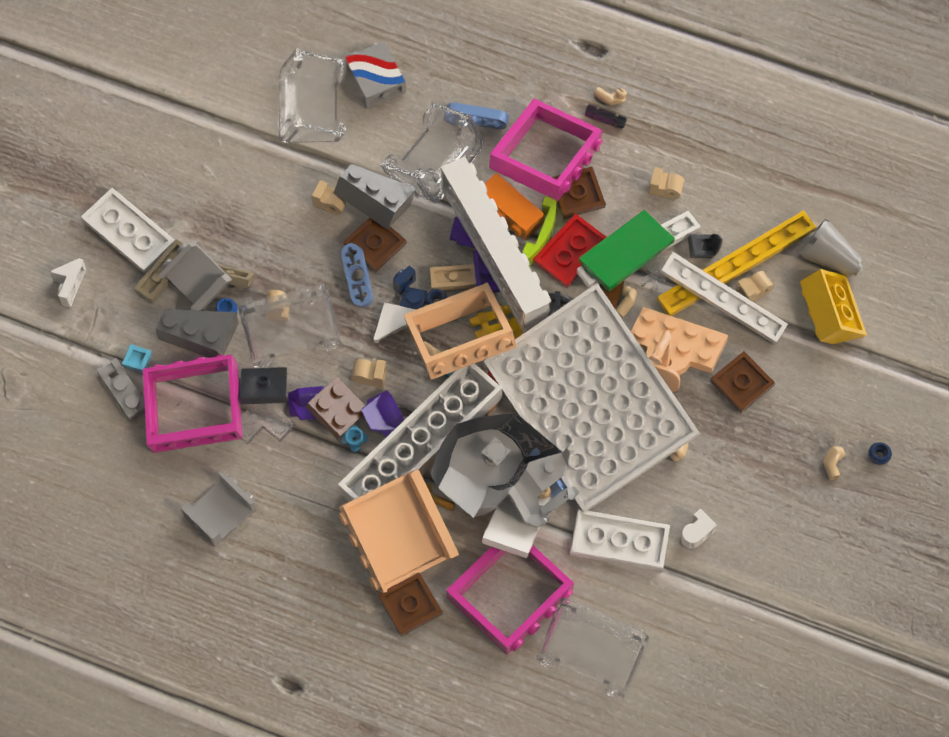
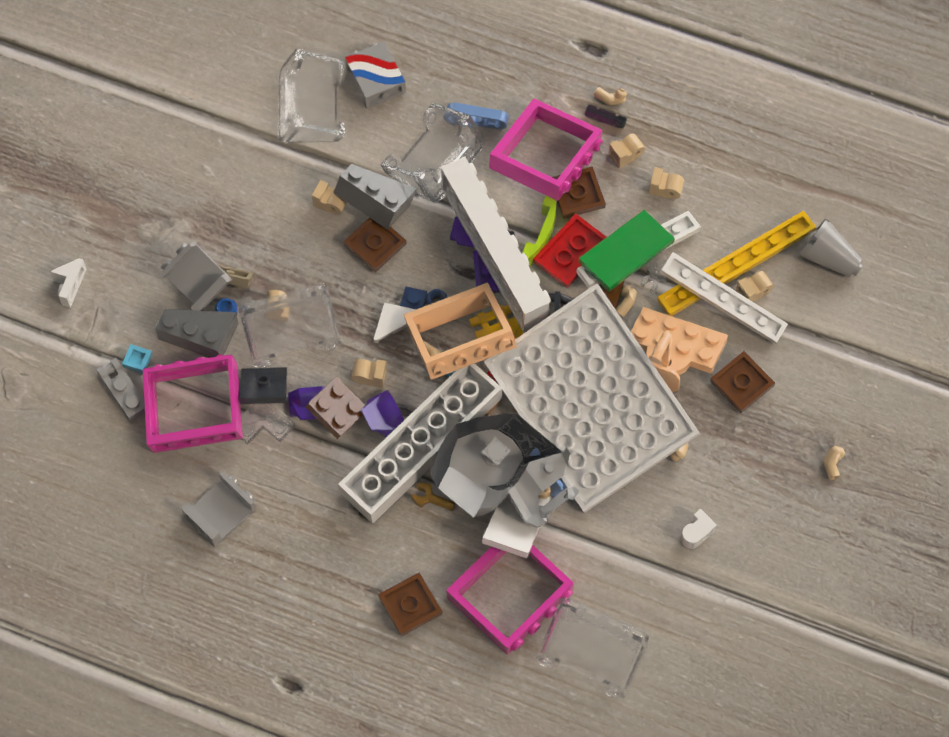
(127, 230): white plate -> none
(151, 284): dark tan plate -> none
(347, 261): medium blue beam -> none
(352, 432): dark azure plate -> none
(397, 530): light nougat panel -> none
(404, 278): dark blue plate -> none
(453, 277): tan plate -> none
(517, 210): orange brick -> none
(620, 540): white tile -> none
(626, 150): none -> tan leg
(704, 245): black plate -> none
(832, 307): yellow slope -> none
(880, 447): dark blue plate -> none

